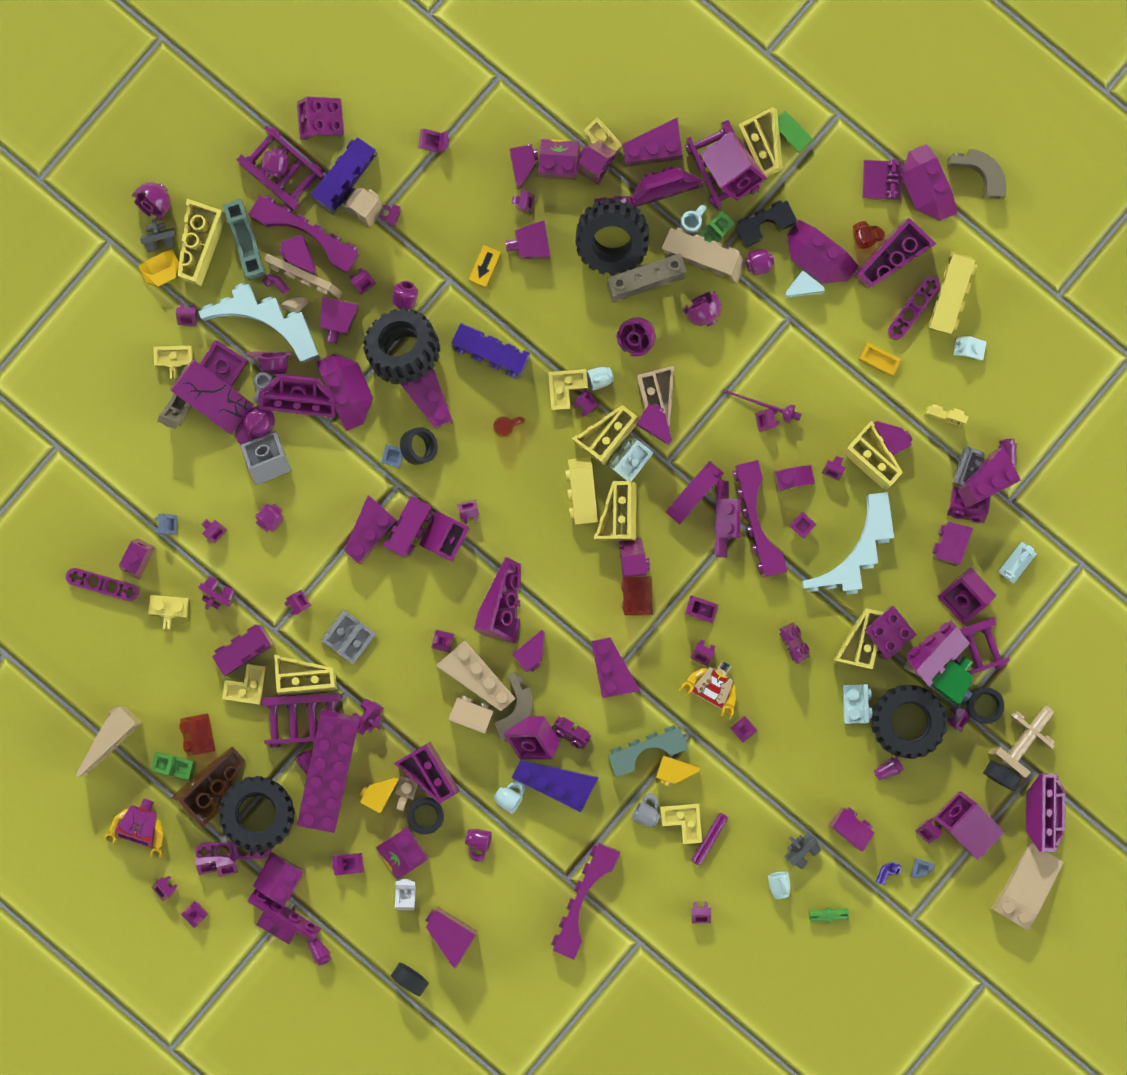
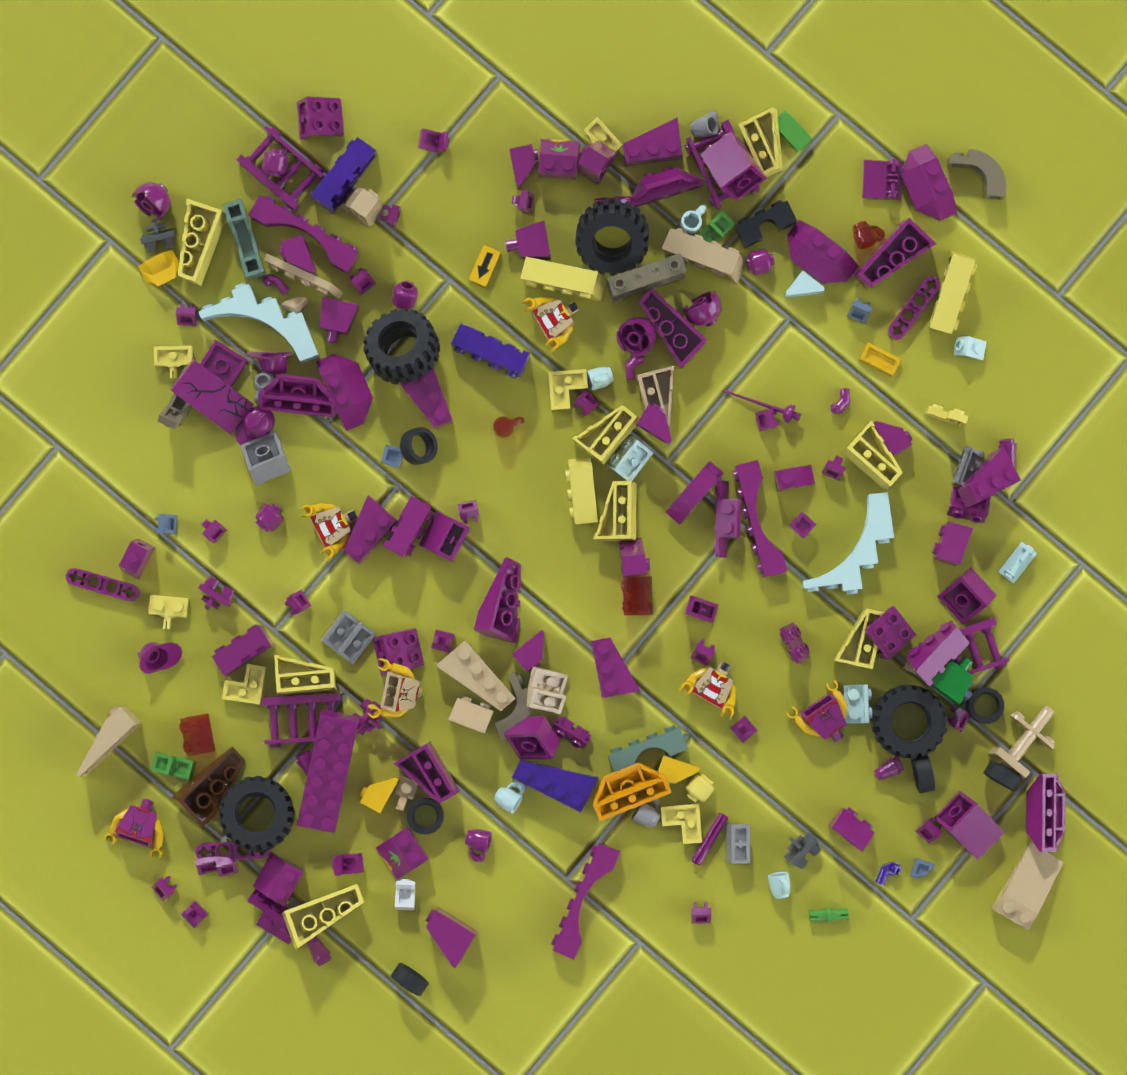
(159, 656): none -> magenta piece
(317, 915): none -> light yellow wedge
(331, 526): none -> torso
(399, 648): none -> magenta bracket
(399, 691): none -> torso
(546, 690): none -> tan slope
(552, 318): none -> torso
(563, 278): none -> light yellow wedge
(629, 789): none -> light orange wedge
(630, 366): none -> magenta arm
(675, 331): none -> magenta wedge
(699, 788): none -> light yellow head
(705, 126): none -> light grey piece
(737, 843): none -> light grey hinge
(824, 716): none -> torso
(843, 403): none -> magenta arm
(859, 311): none -> sand blue tile
(923, 774): none -> black tyre

